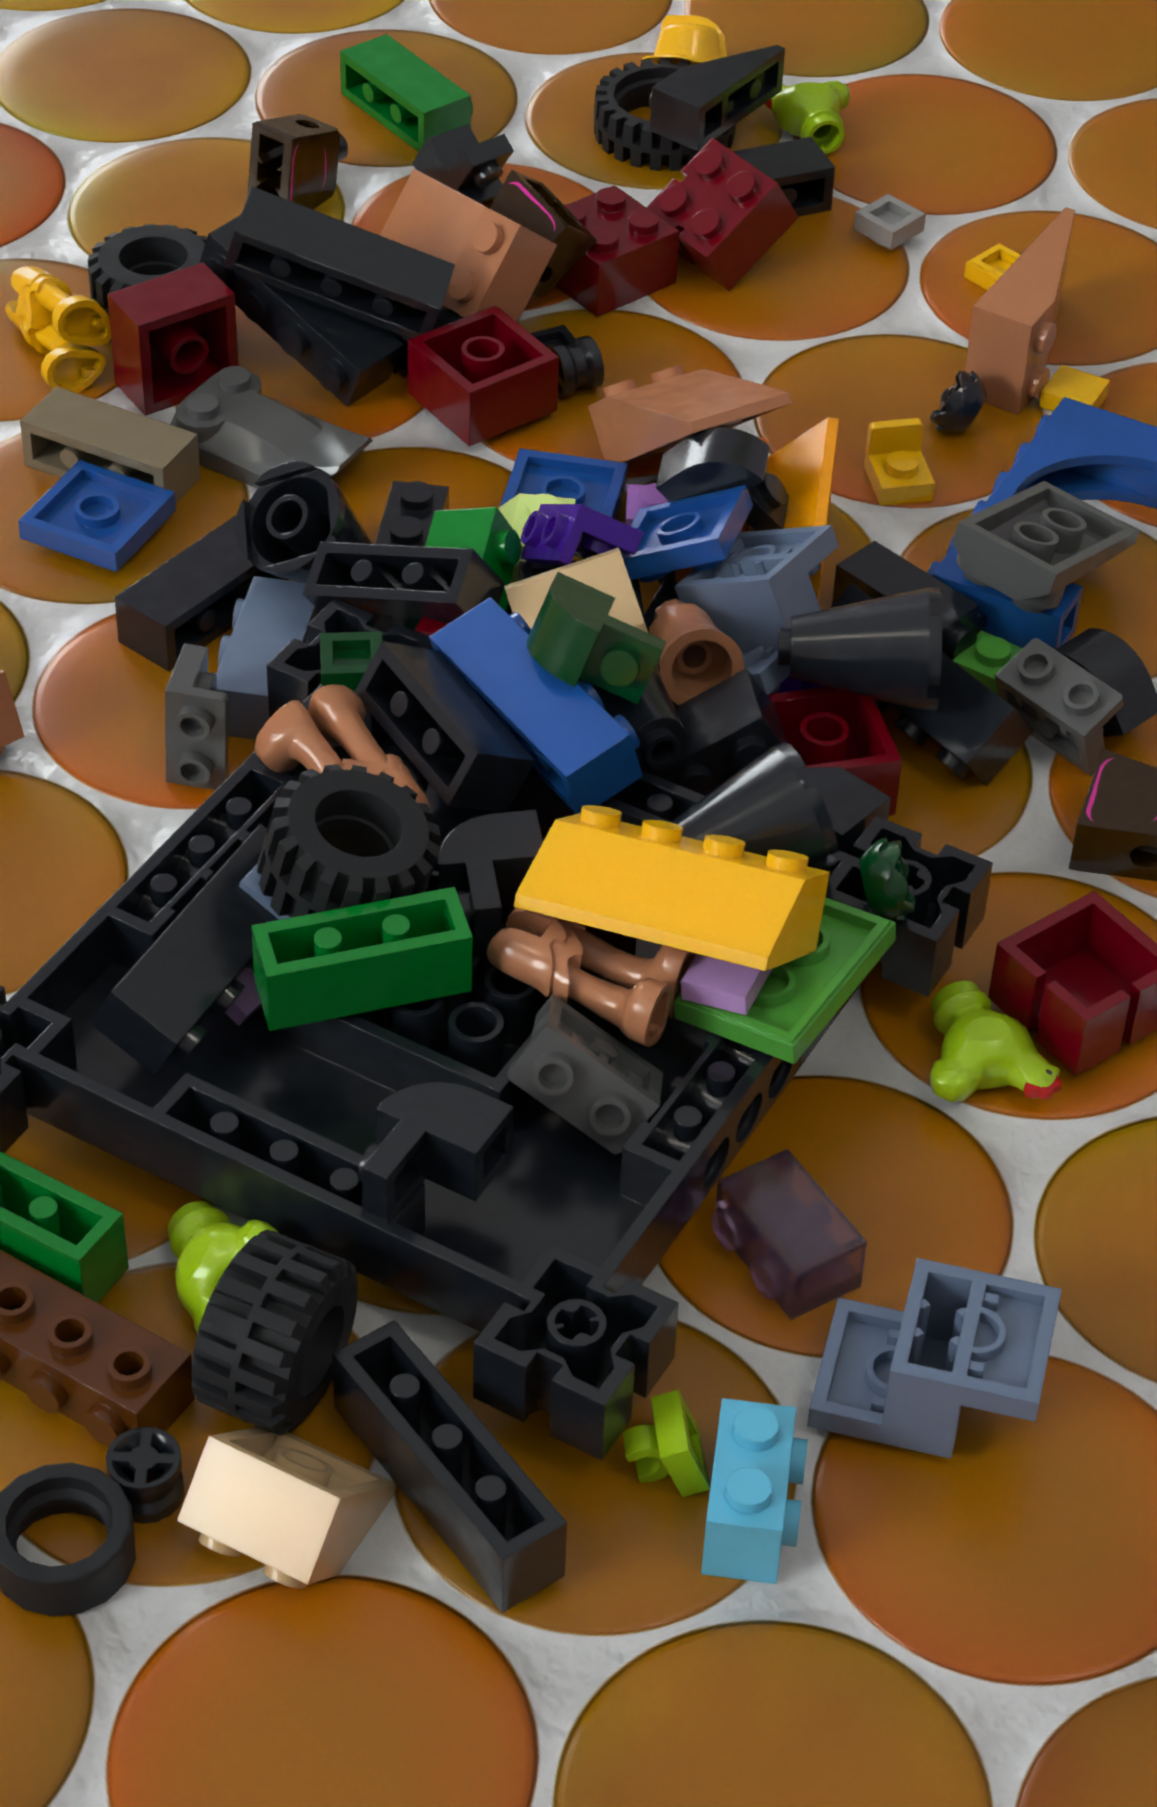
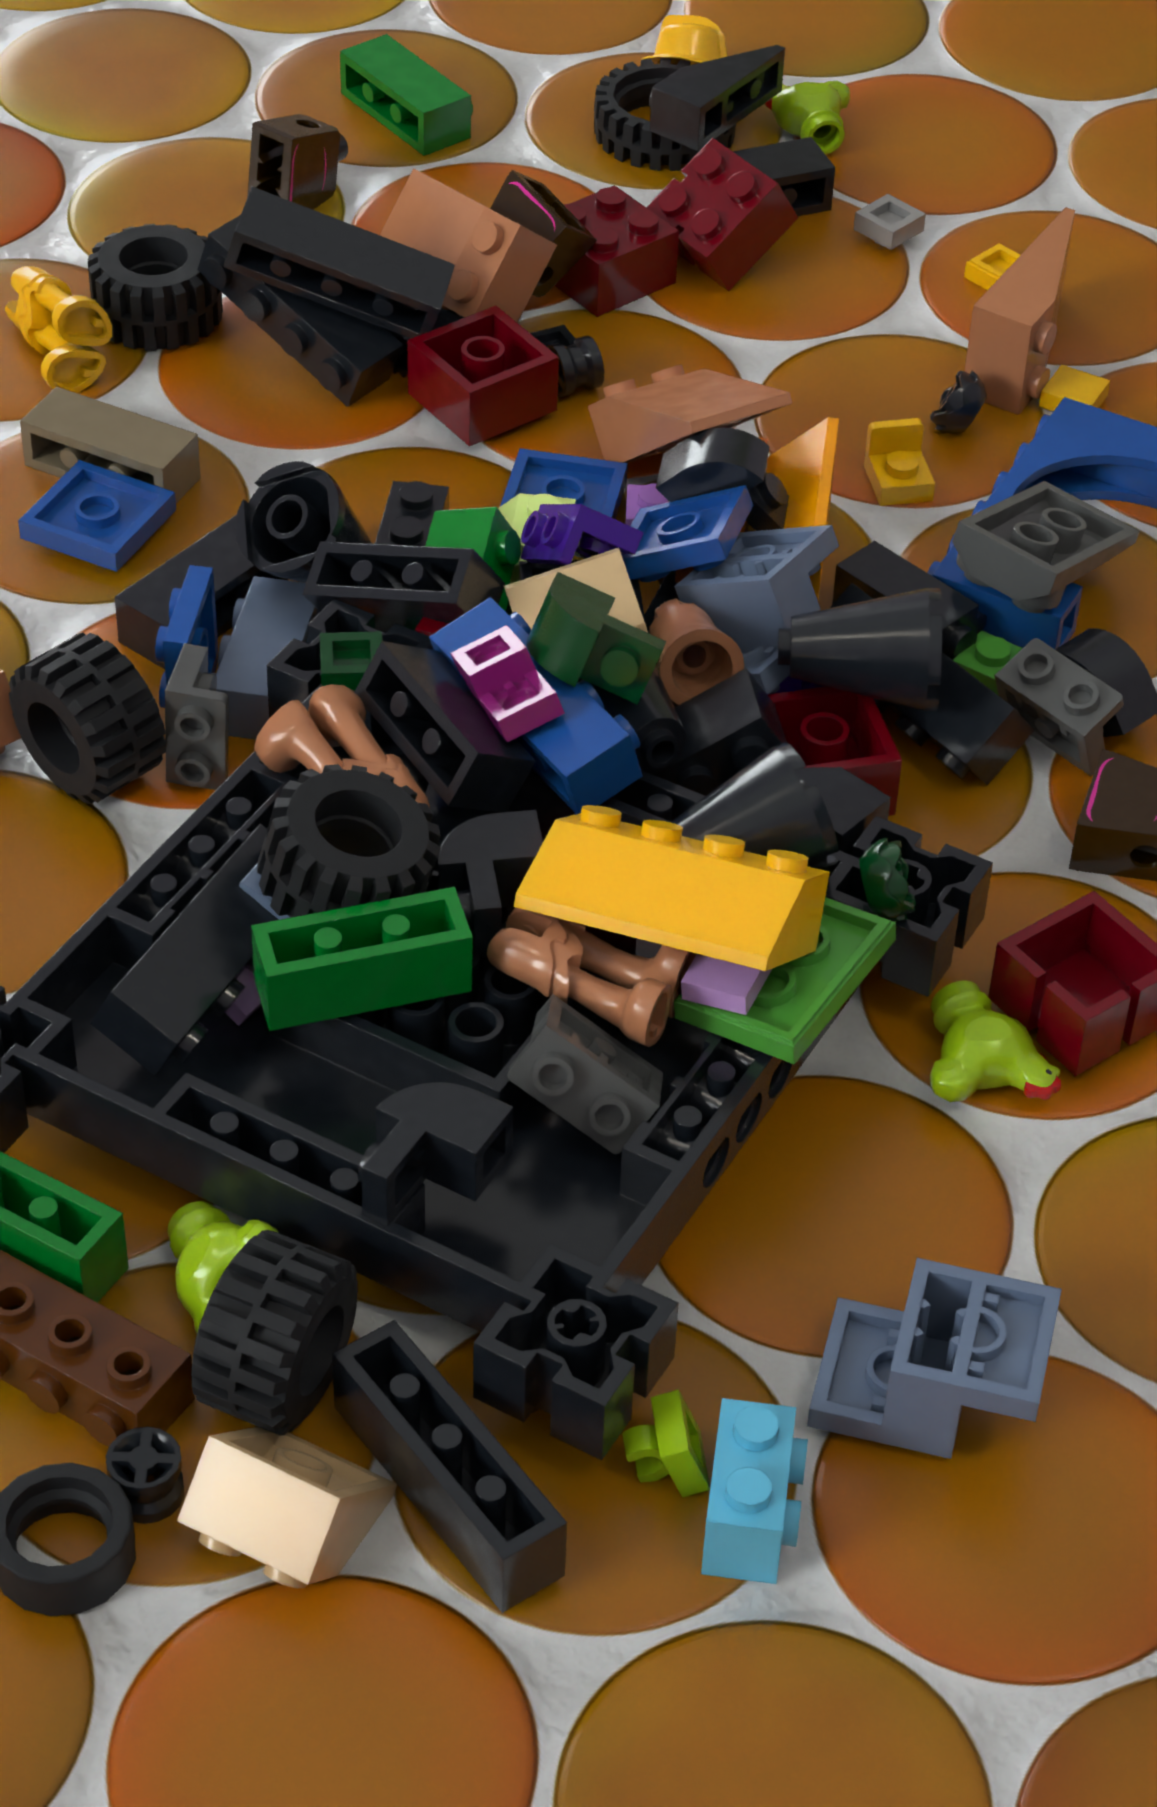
(87, 717): none -> black tyre
(171, 335): dark red brick -> none
(191, 622): none -> blue plate
(250, 432): dark grey slope -> none
(464, 163): black brick -> none
(507, 683): none -> magenta slope
(788, 1234): brick -> none

